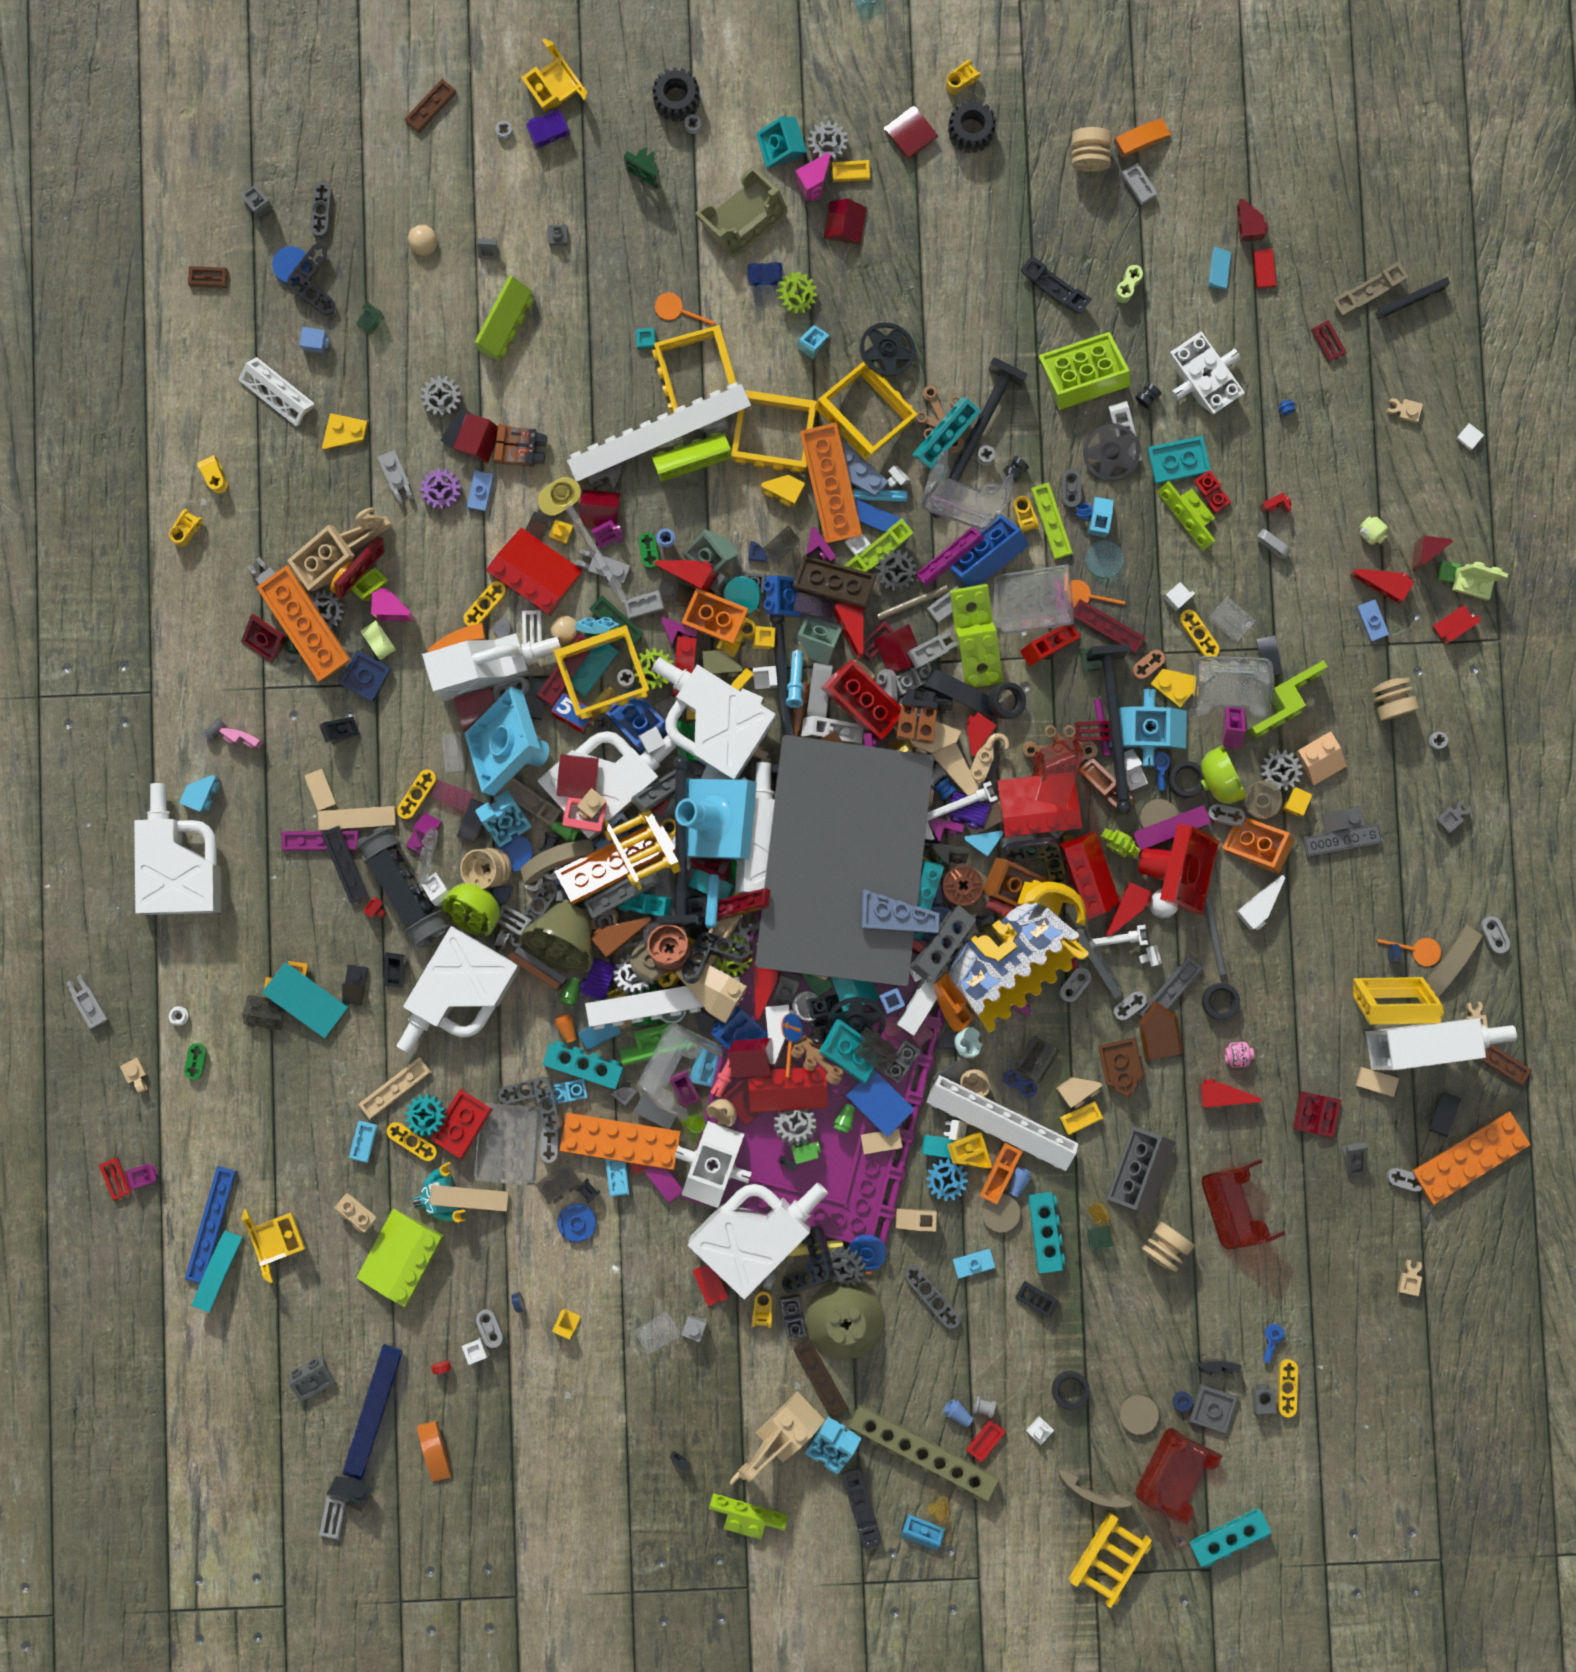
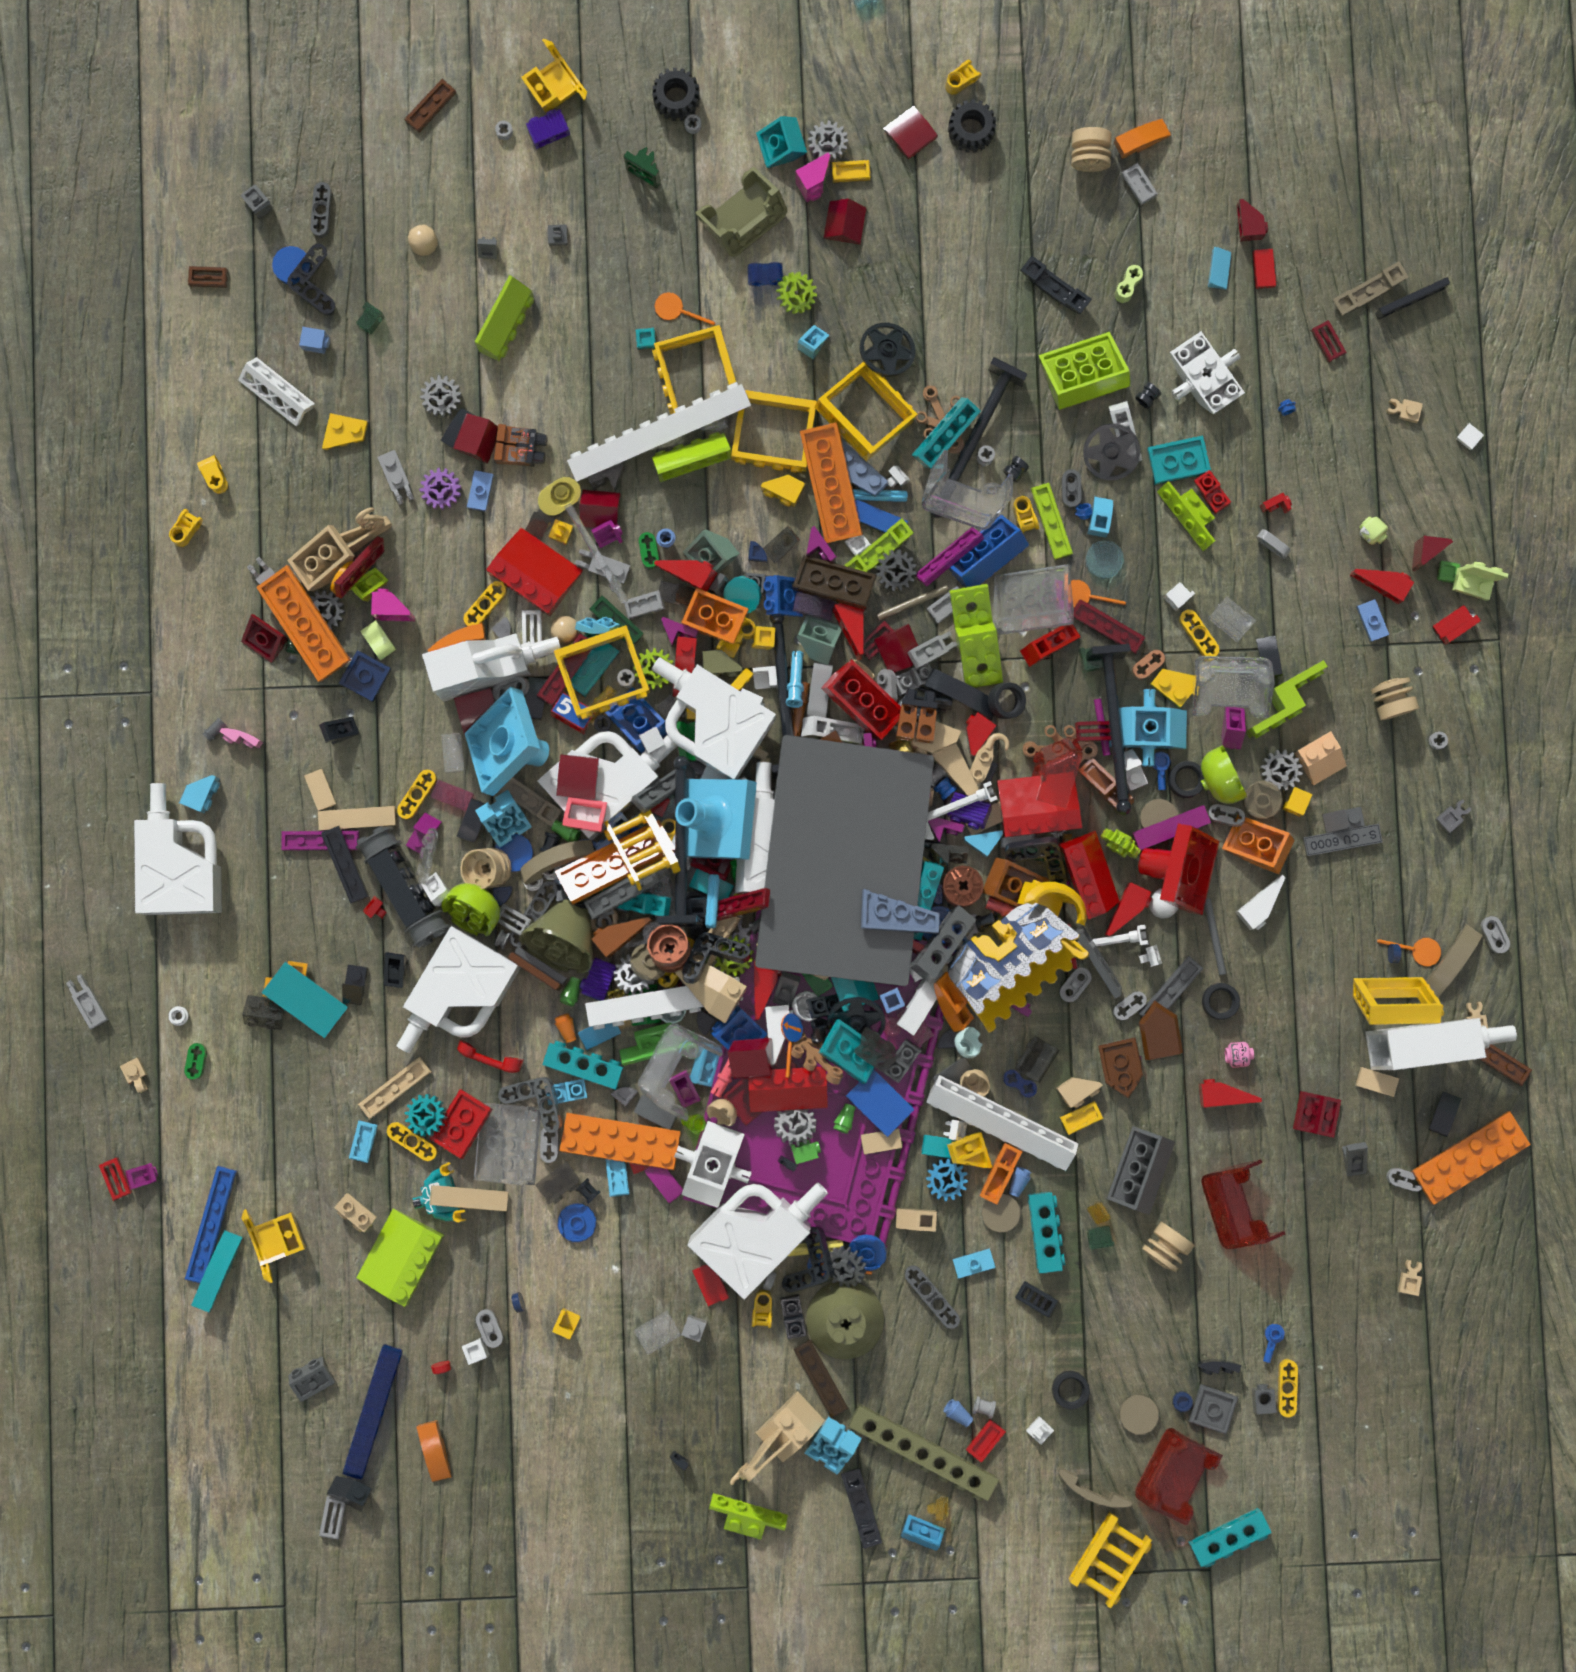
(509, 1064): none -> red piece
(590, 804): tan bracket -> none

